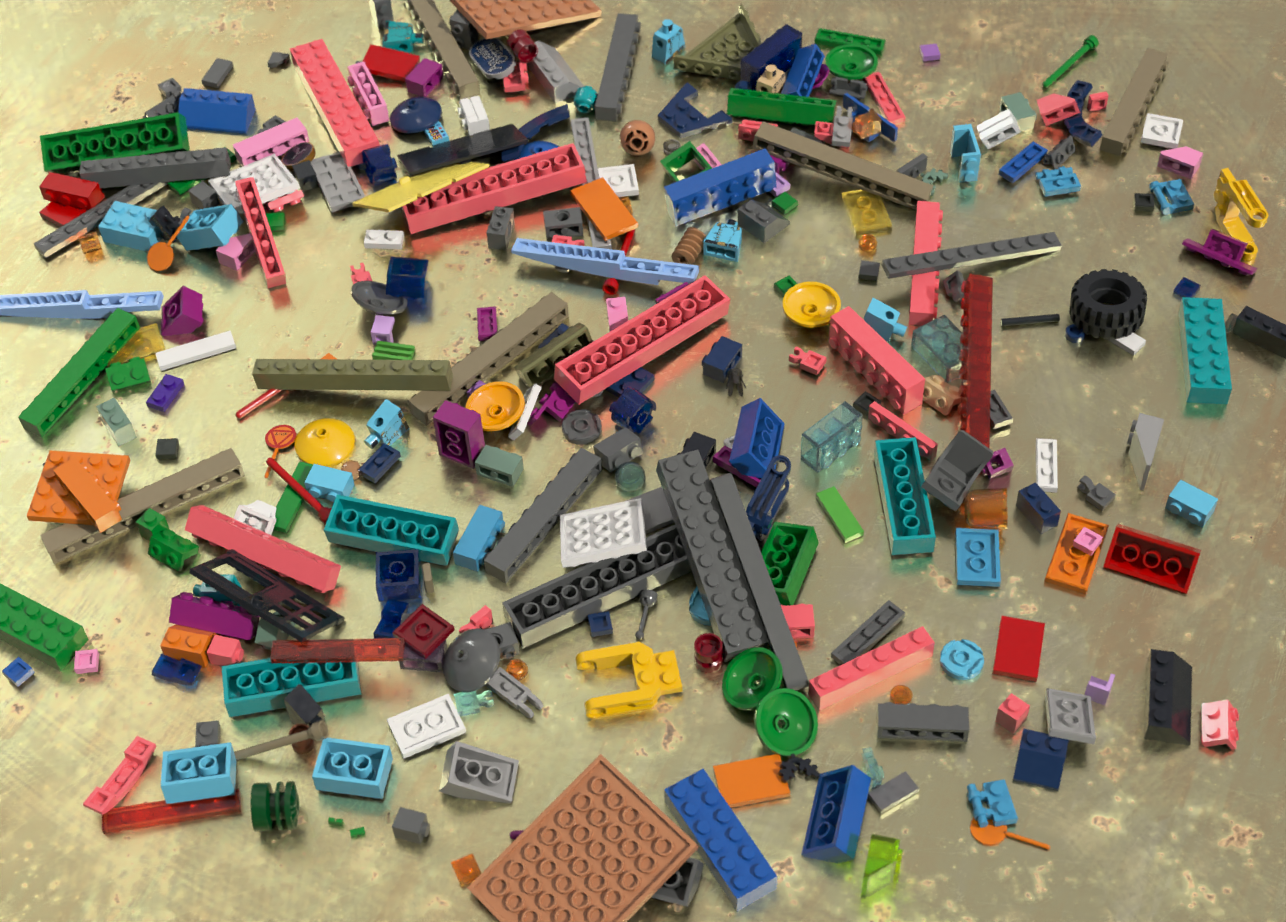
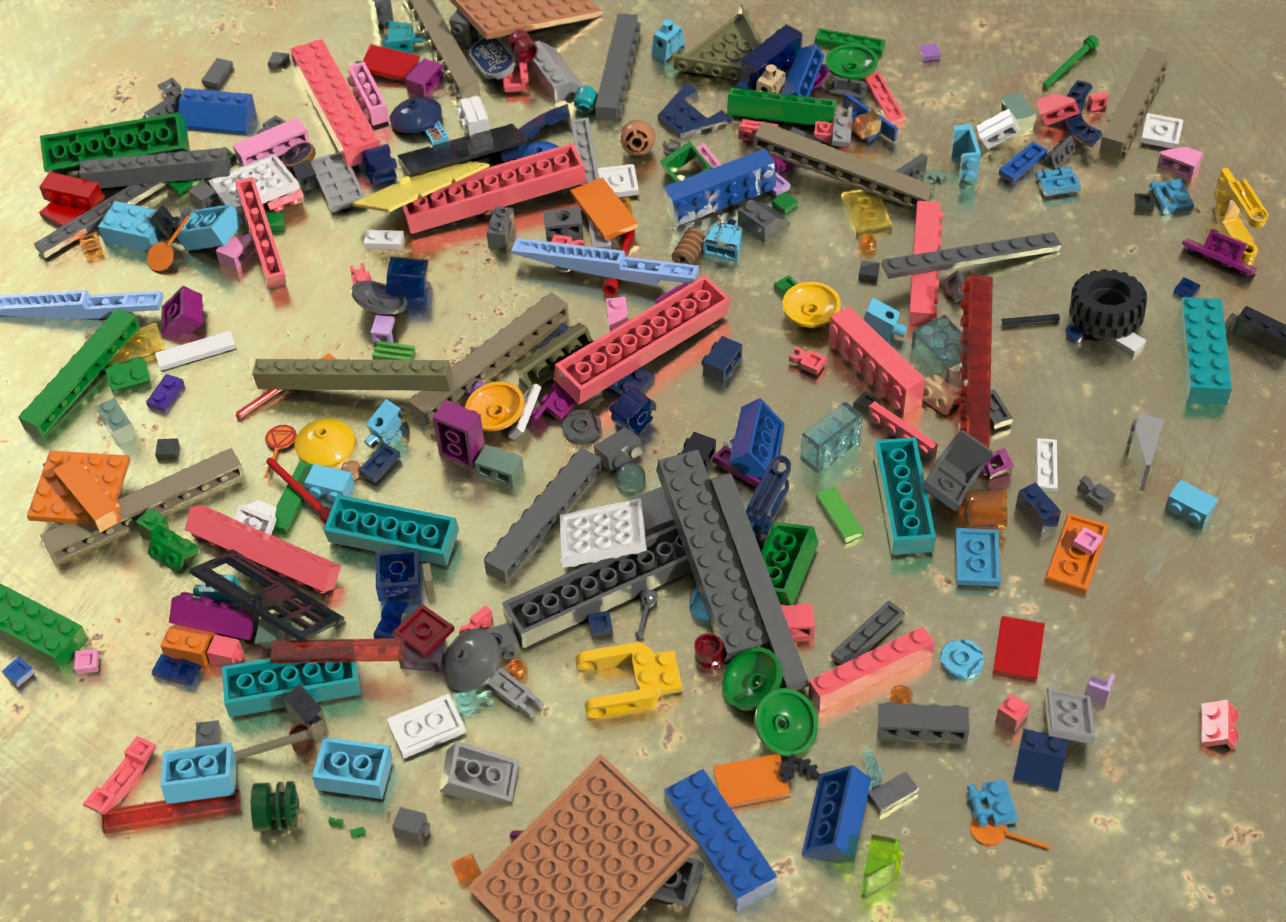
(478, 538): dark azure brick -> none
(486, 322): magenta plate -> none
(735, 377): clear smoke piece -> none
(1152, 558): red slope -> none
(1168, 698): black slope -> none

